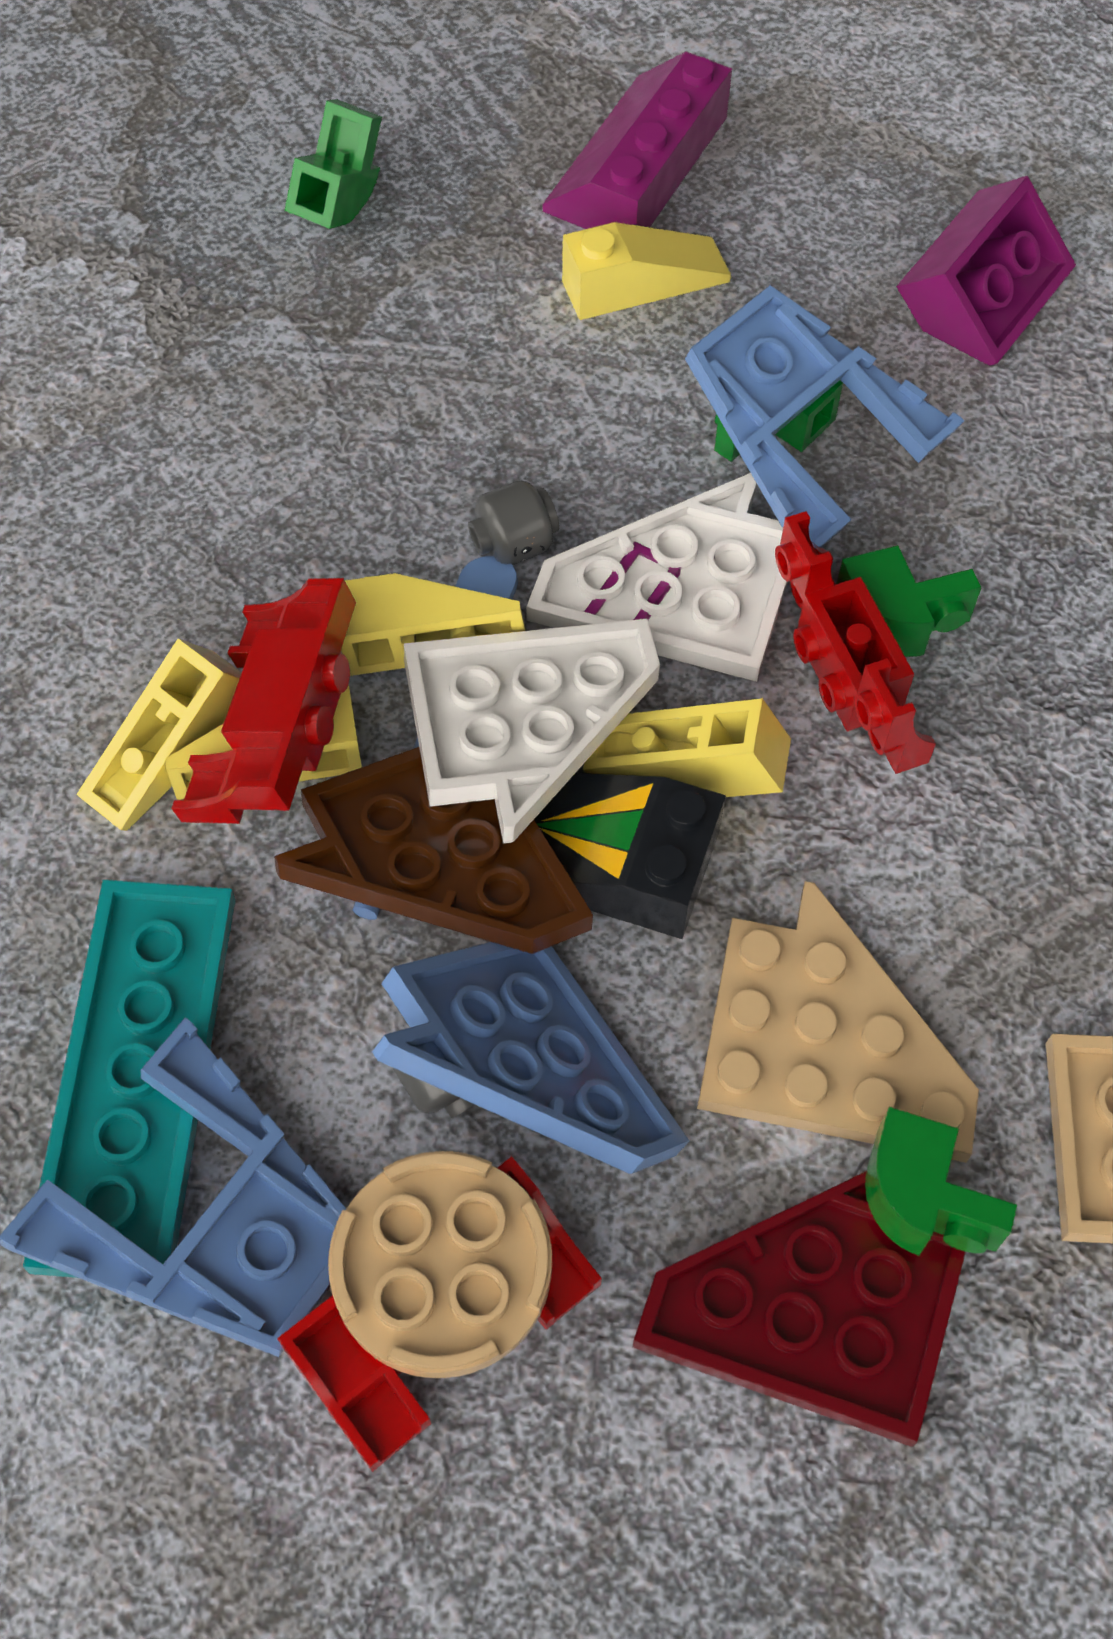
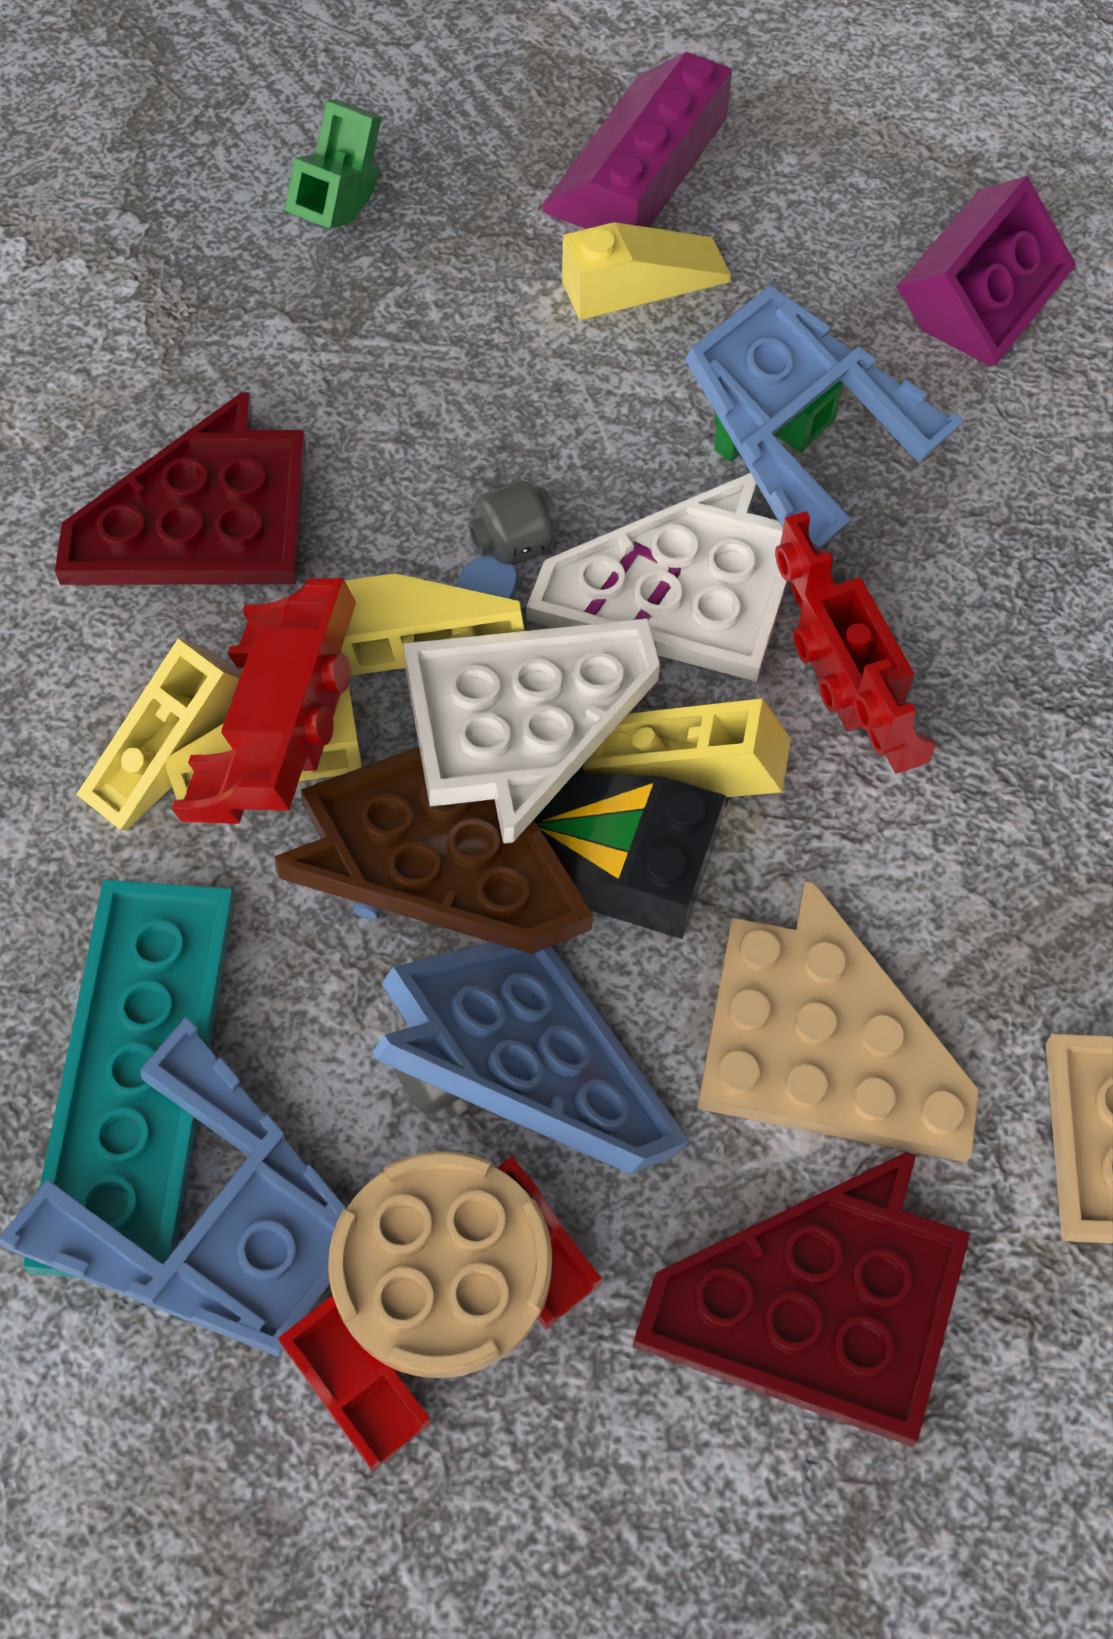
(197, 513): none -> dark red wing
(911, 1192): green brick -> none
(912, 607): green brick -> none

